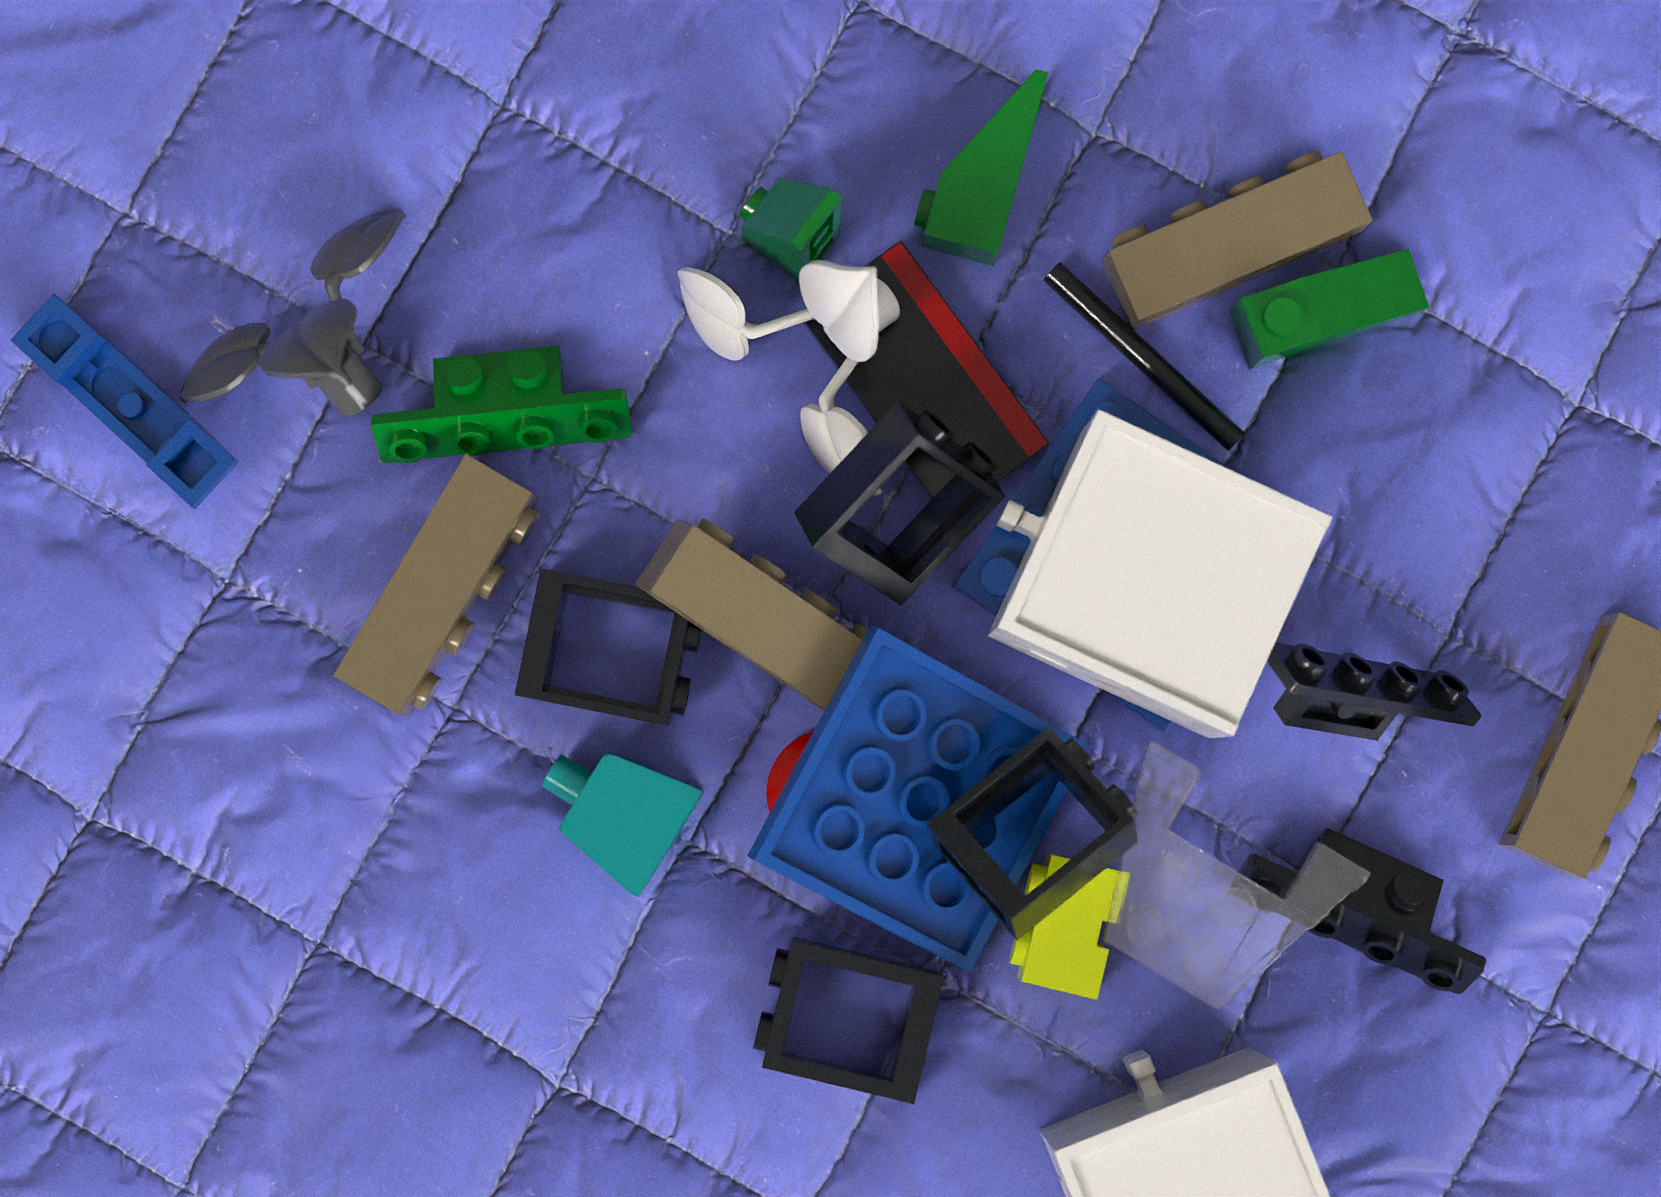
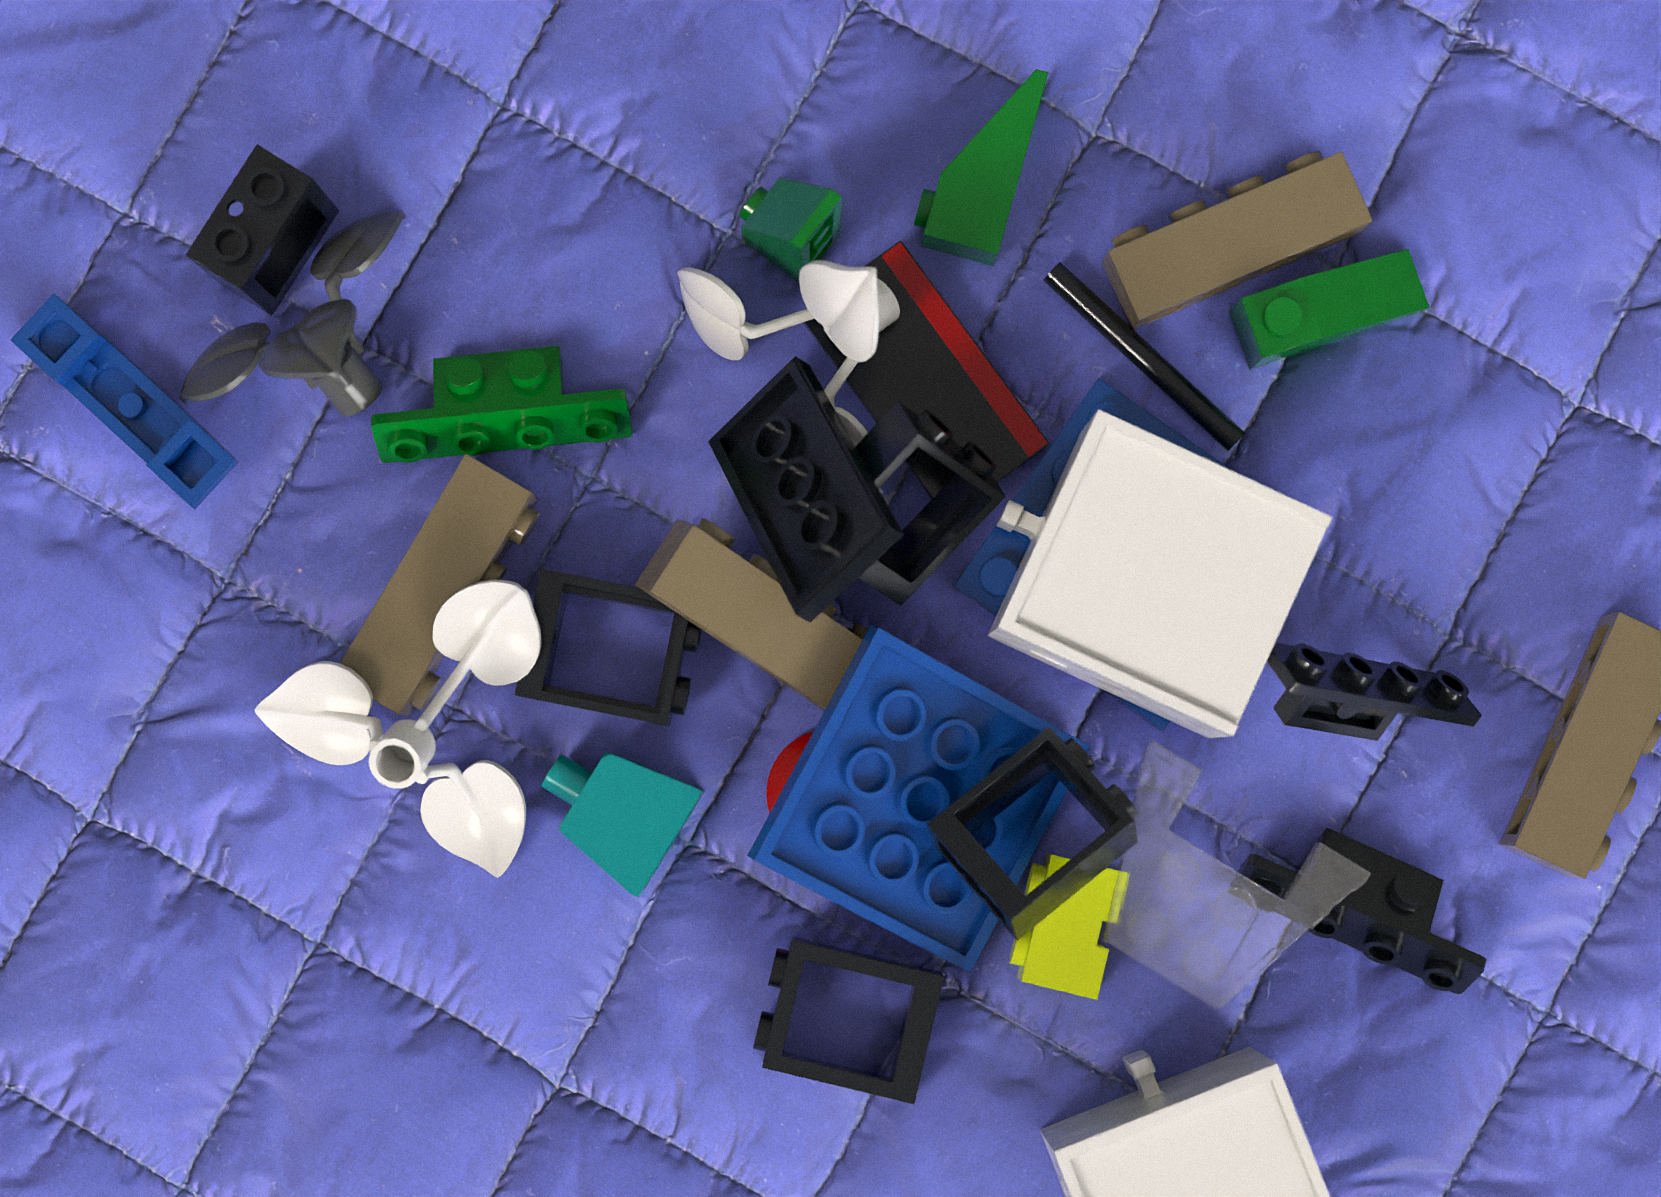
(273, 235): none -> black window
(467, 813): none -> white plant
(804, 489): none -> black tile

